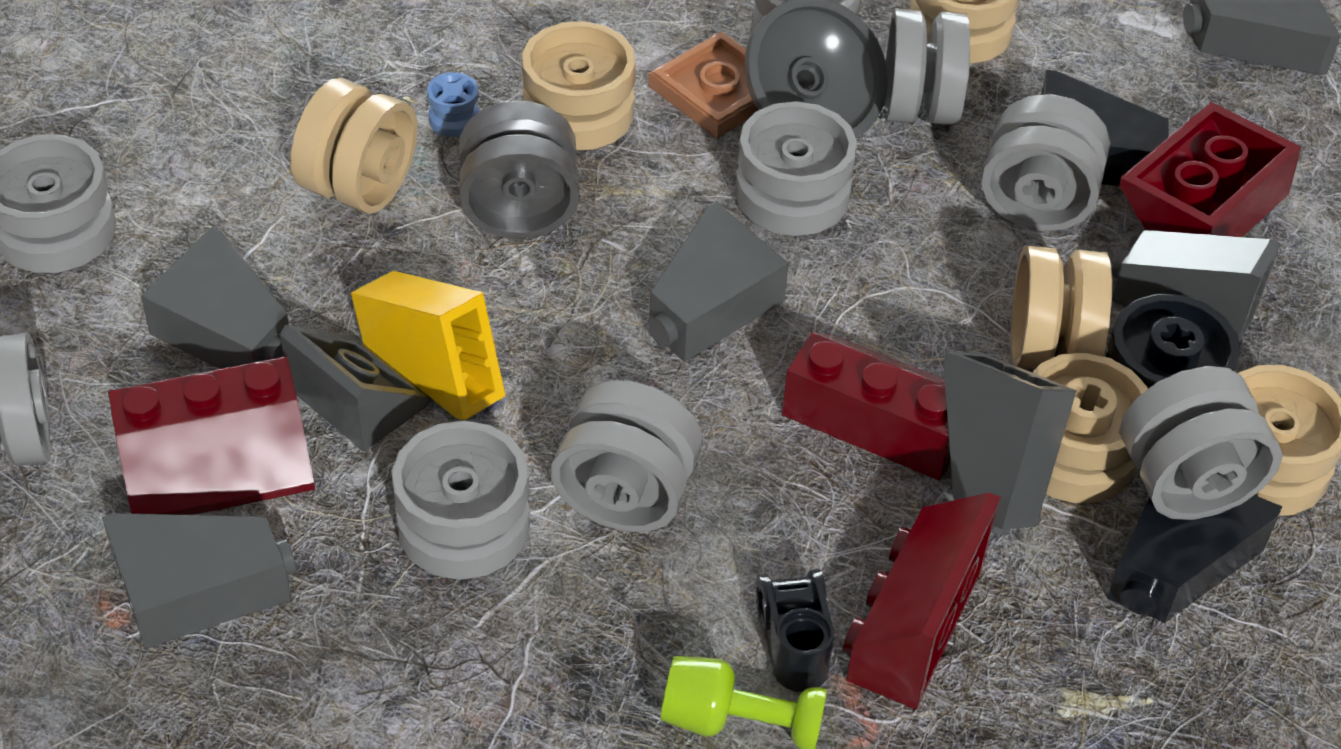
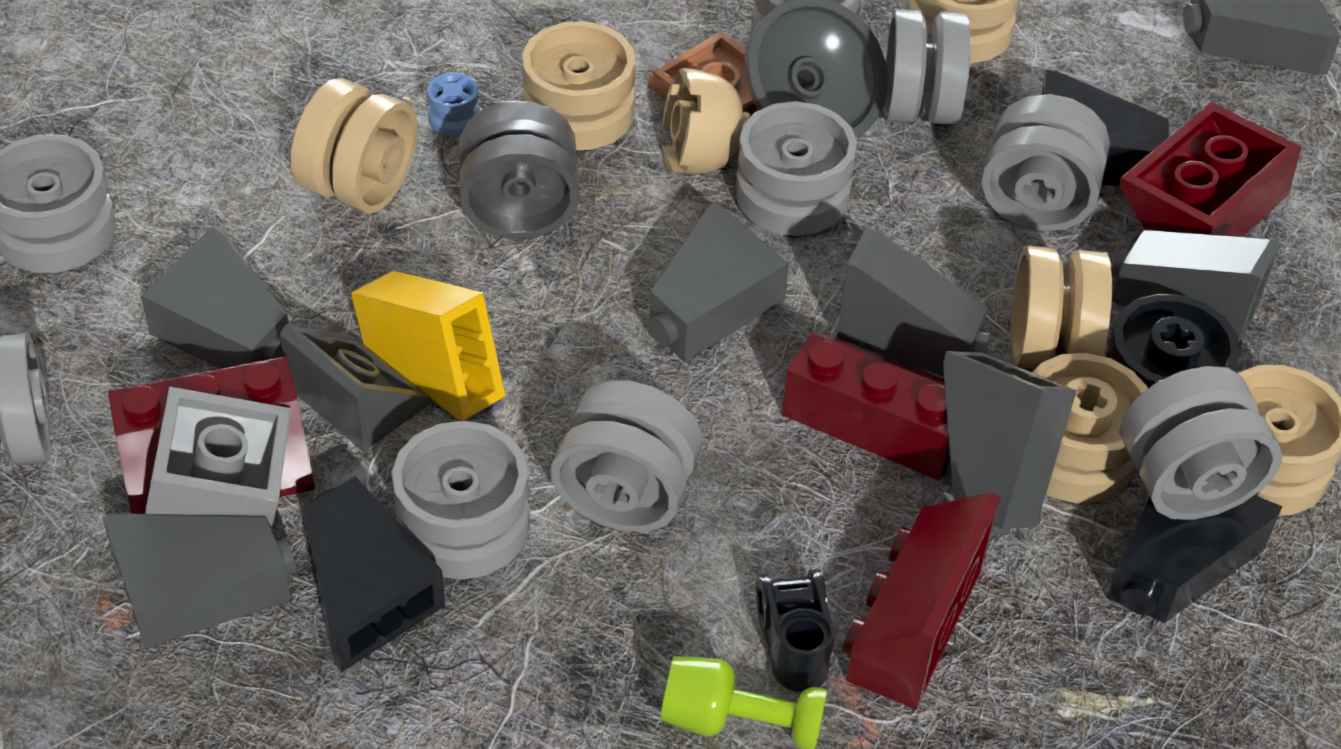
(218, 457): none -> light grey slope
(367, 572): none -> black slope
(703, 122): none -> tan cylinder
(907, 307): none -> dark grey slope

